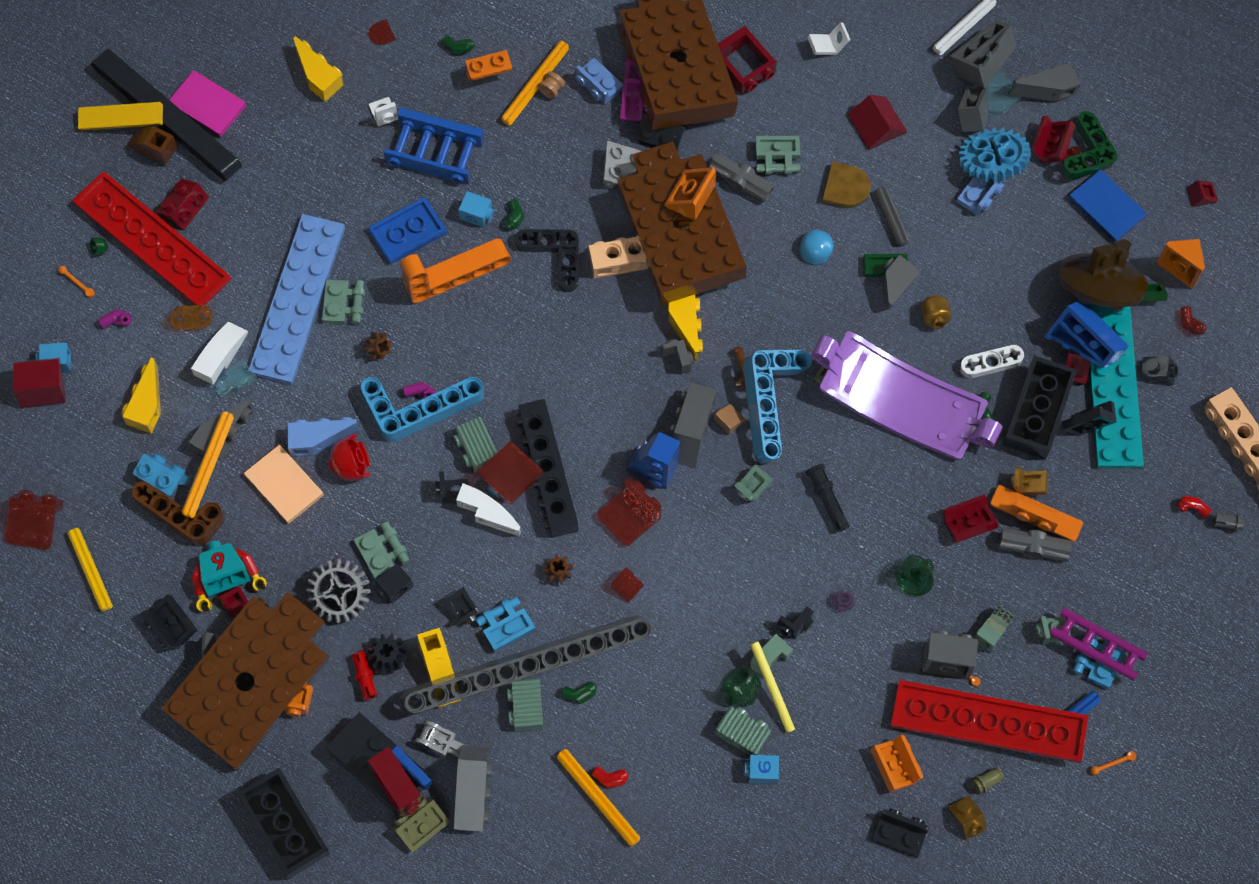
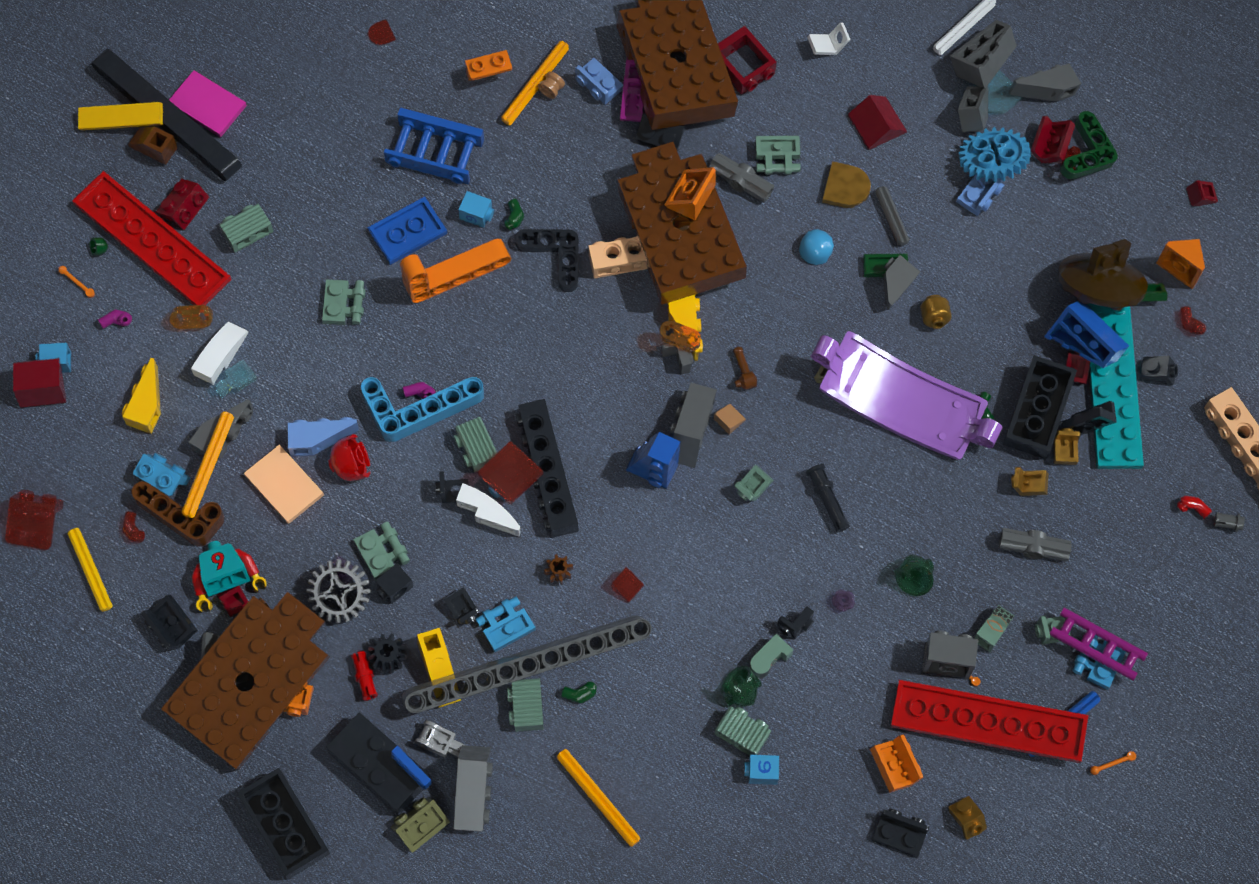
(130, 530): none -> clear red arm
(246, 227): none -> sand green brick
(297, 299): medium blue plate -> none
(321, 76): yellow slope -> none
(377, 345): reddish brown gear -> none
(384, 114): white bracket -> none
(395, 782): dark red window -> none
(458, 47): dark green arm -> none
(612, 779): red arm -> none
(618, 163): light grey hinge -> none
(630, 512): clear red bracket -> none
(680, 336): none -> clear orange beam
(766, 396): dark azure beam -> none
(772, 686): light yellow bar -> none
(969, 519): dark red bracket -> none
(987, 780): olive pin -> none
(1009, 363): white beam -> none
(1036, 513): orange bracket -> none
(1066, 446): none -> pearl gold bracket
(1107, 206): blue tile -> none

